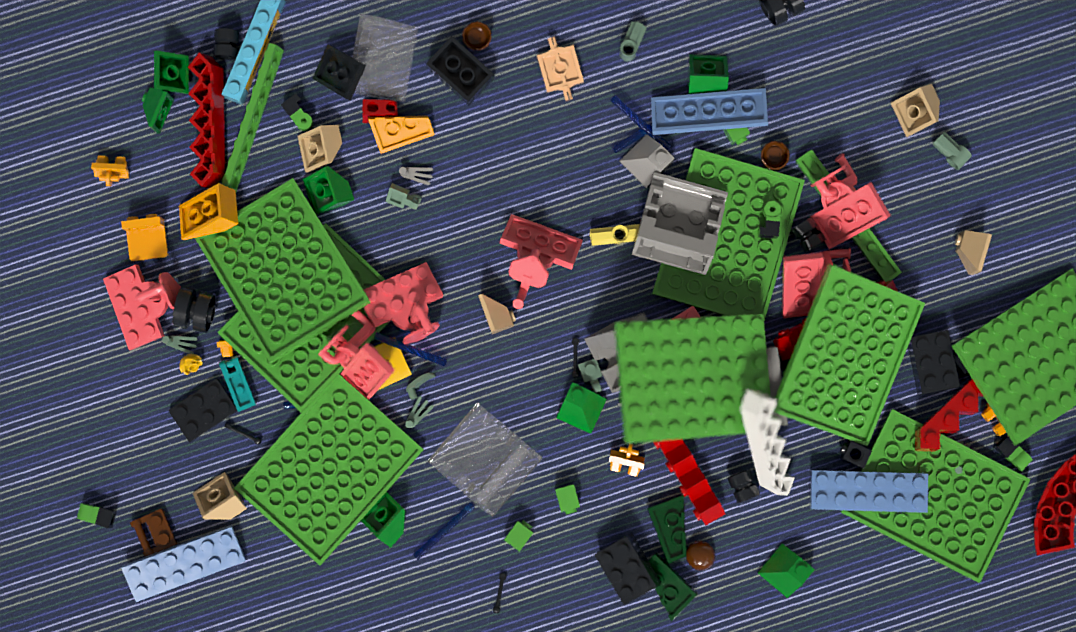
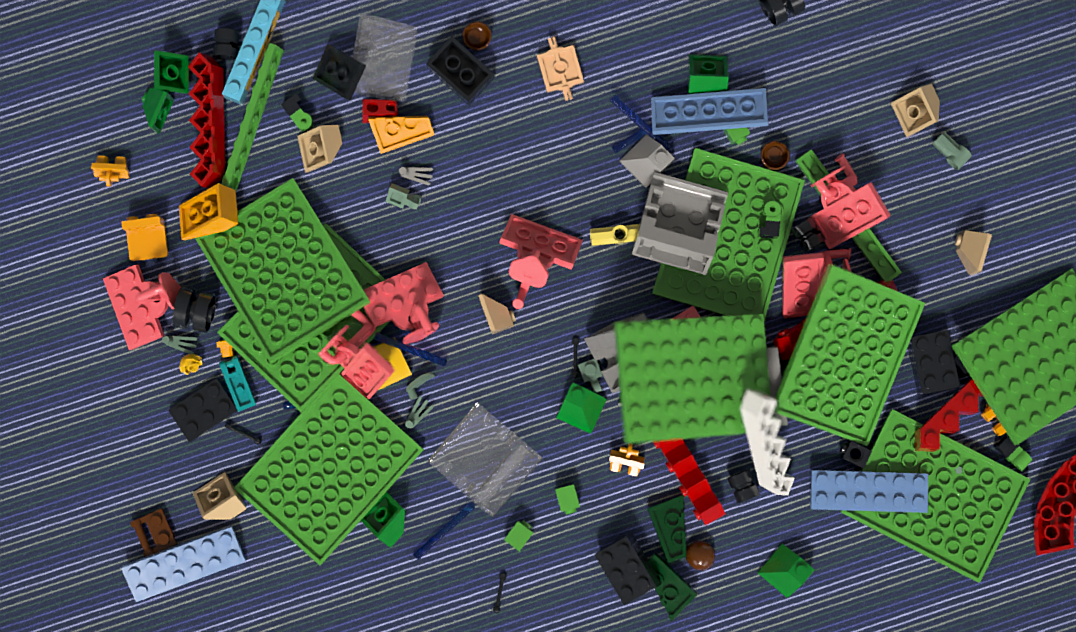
(96, 515): leg -> none
(327, 190): green slope -> none
(632, 40): sand green piece -> none

